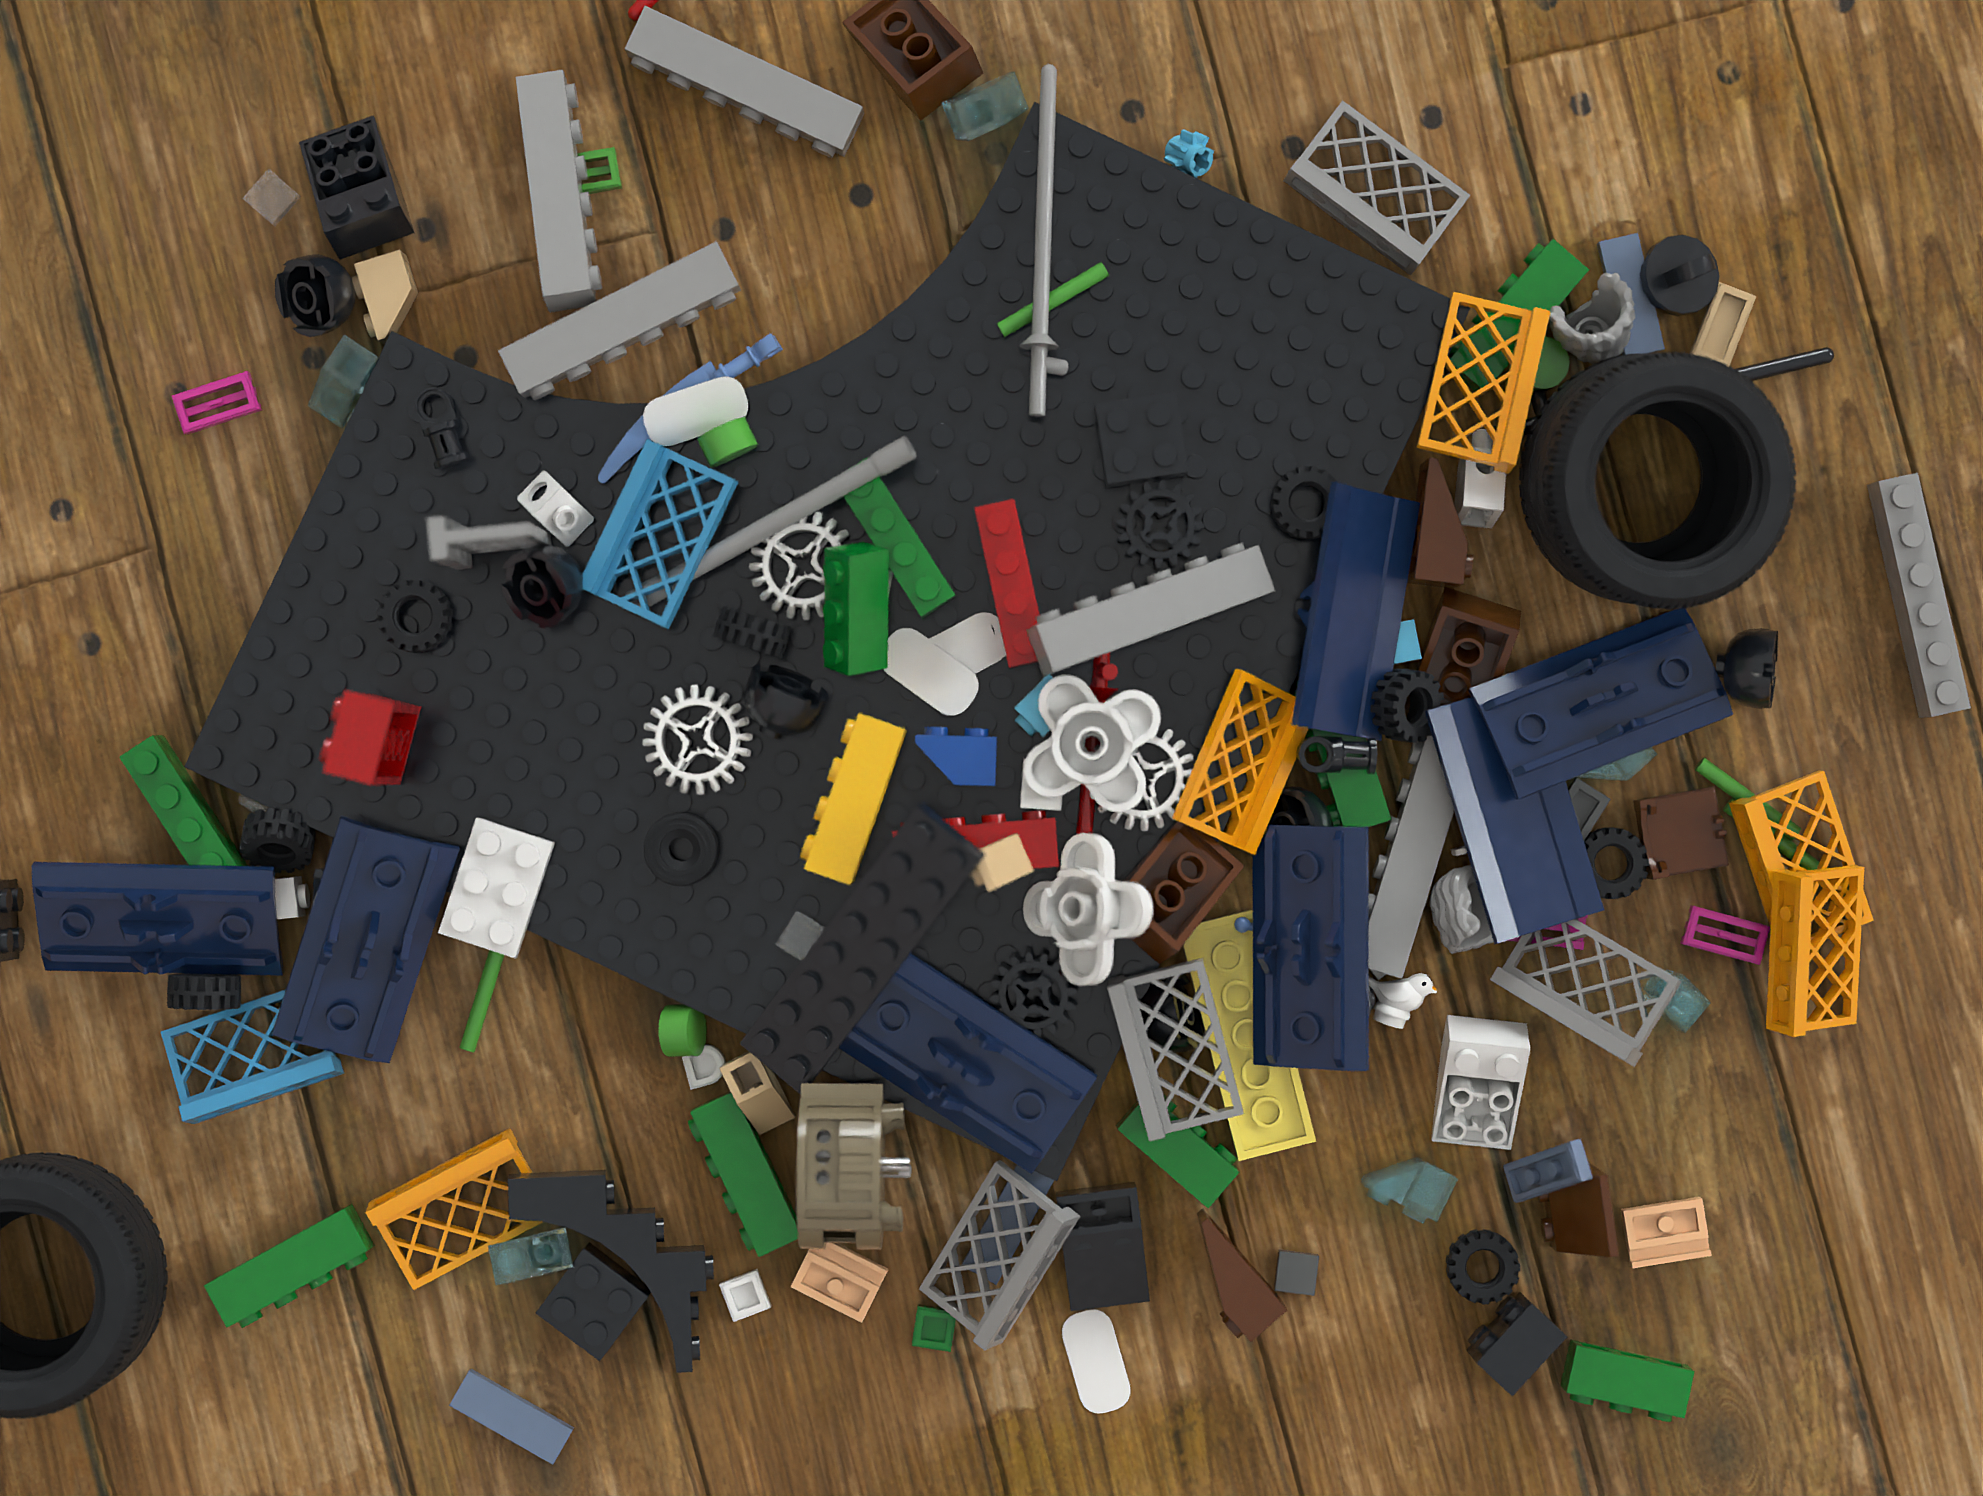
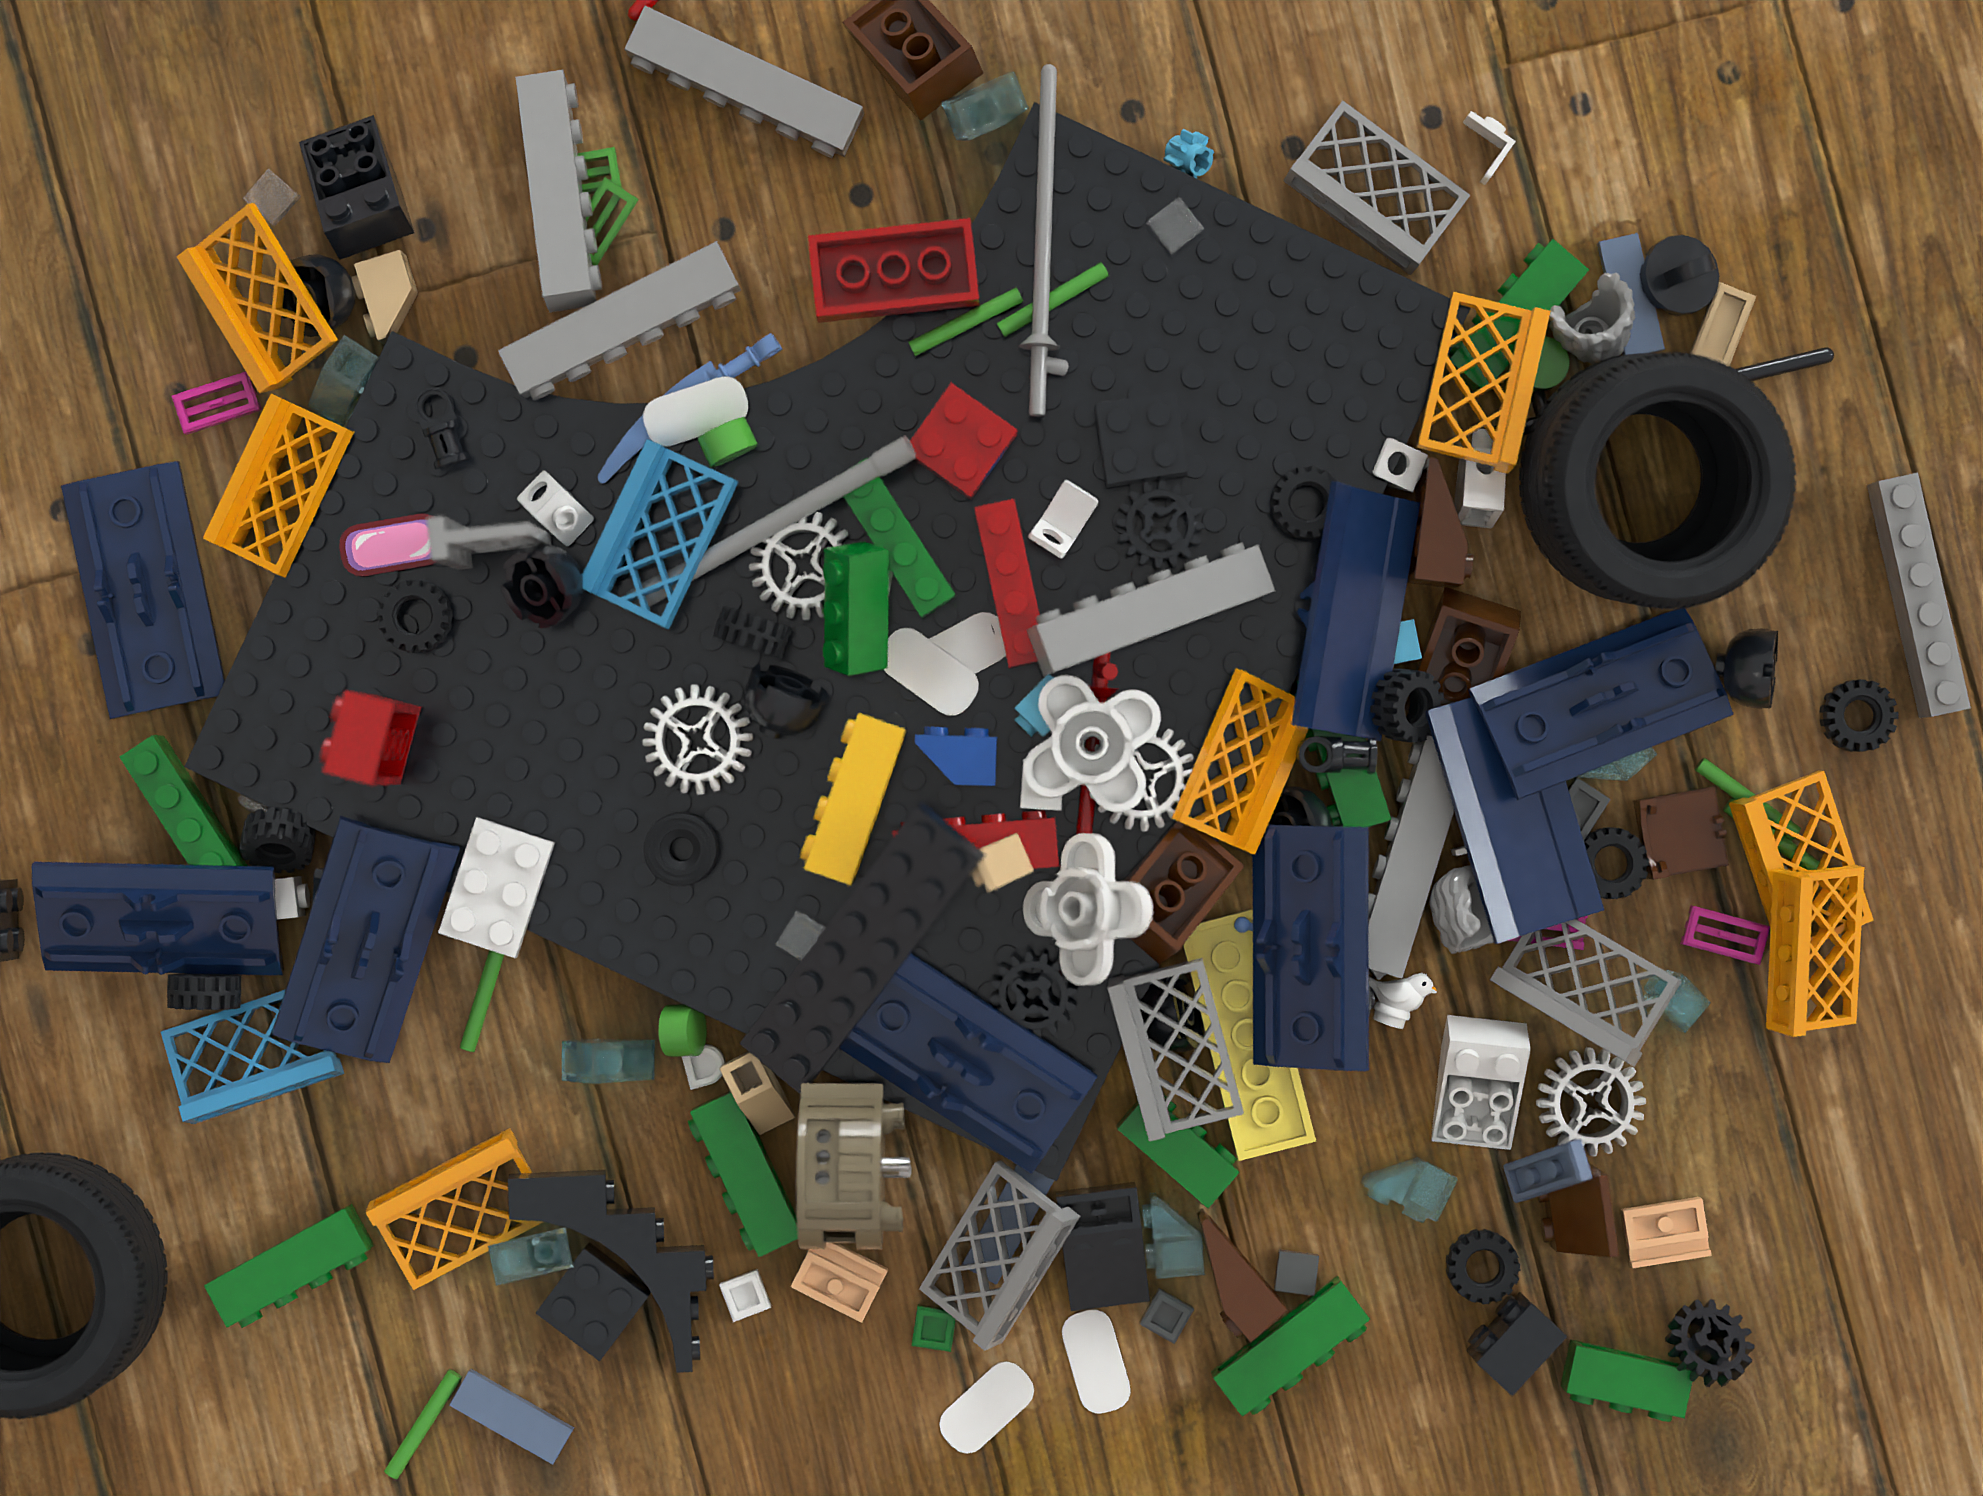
(144, 589): none -> dark blue hinge
(238, 315): none -> light orange fence
(257, 475): none -> light orange fence
(386, 545): none -> sticker
(423, 1424): none -> bright green bar
(608, 1060): none -> clear light blue slope
(619, 193): none -> bright green tile
(893, 270): none -> red brick
(961, 441): none -> red brick
(965, 321): none -> bright green bar
(986, 1407): none -> white sticker
(1064, 518): none -> white bracket
(1166, 1315): none -> dark grey tile
(1175, 225): none -> clear tile
(1175, 1240): none -> clear light blue slope
(1290, 1347): none -> green brick
(1407, 469): none -> white bracket
(1493, 132): none -> white bracket
(1561, 1081): none -> white gear
(1709, 1343): none -> black gear
(1882, 721): none -> black tyre

